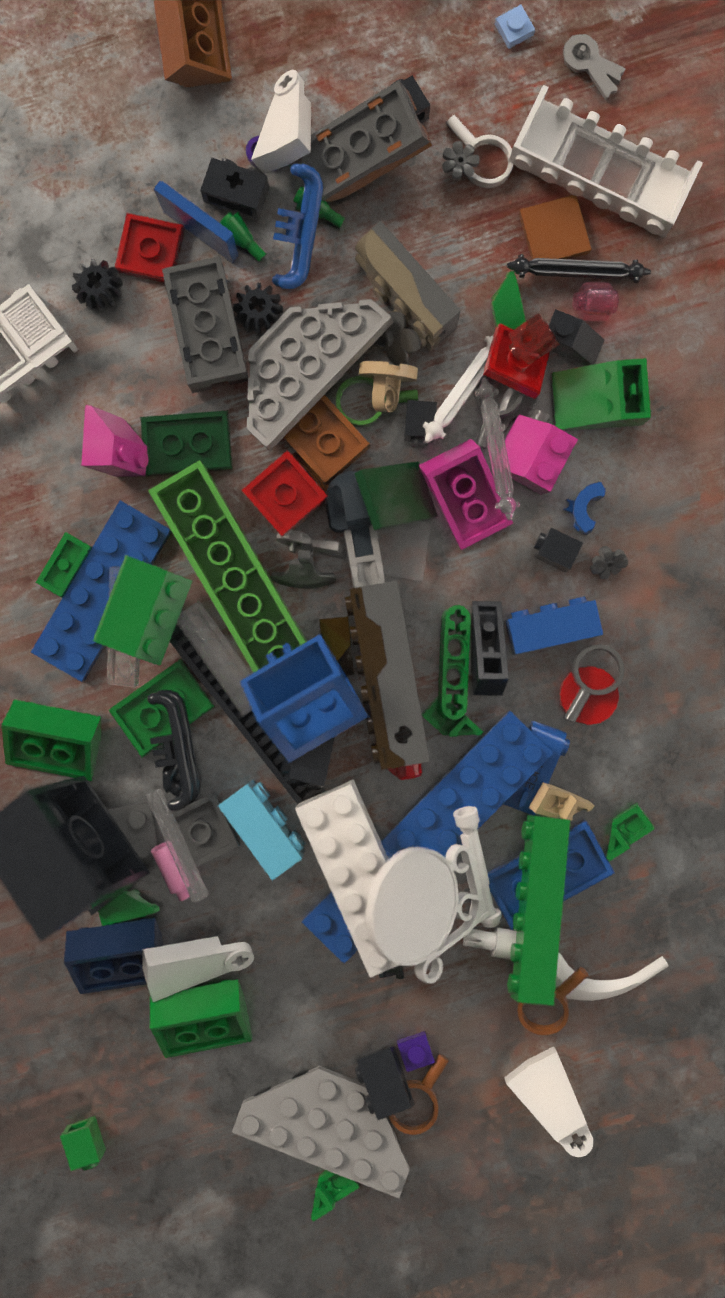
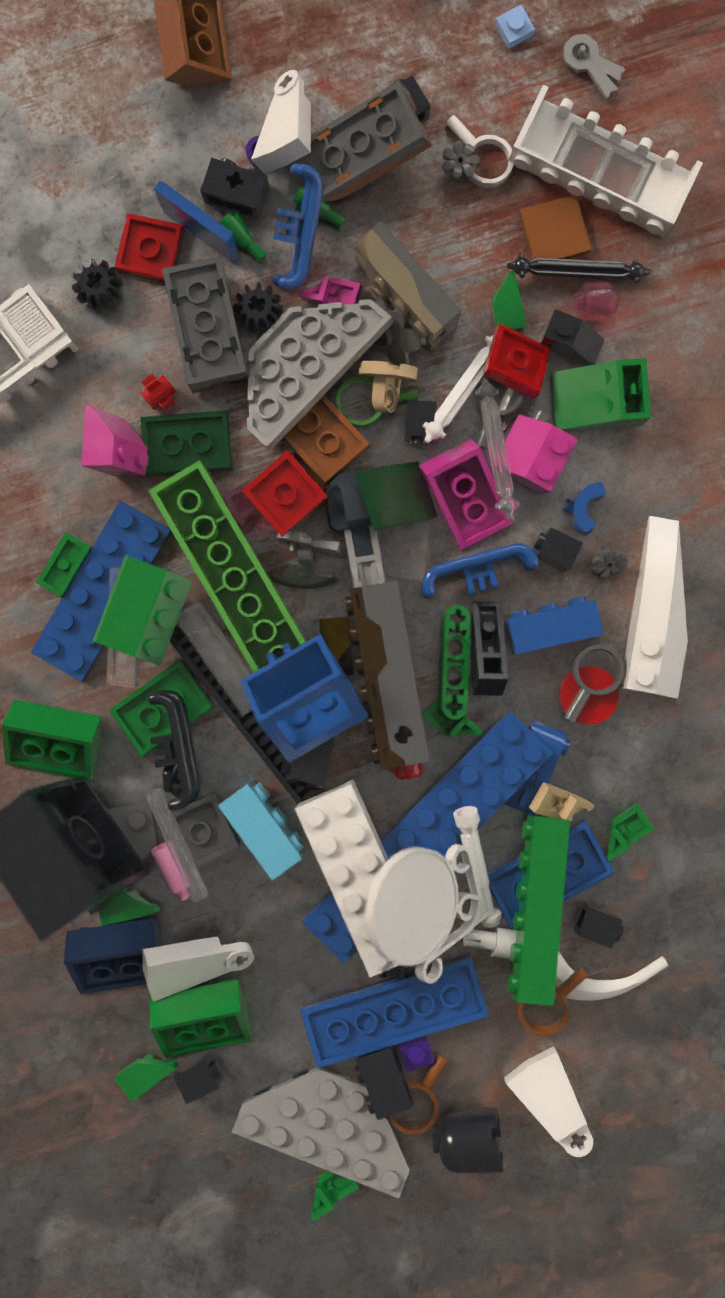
(83, 1144): green brick -> none
(143, 1075): none -> green slope
(158, 392): none -> red gear
(198, 1077): none -> black brick
(240, 505): none -> clear pink brick
(333, 291): none -> dark pink slope
(393, 1013): none -> blue plate
(469, 1141): none -> black cylinder
(479, 568): none -> blue piece
(532, 339): clear red brick -> none
(599, 925): none -> black brick
(658, 617): none -> white wedge

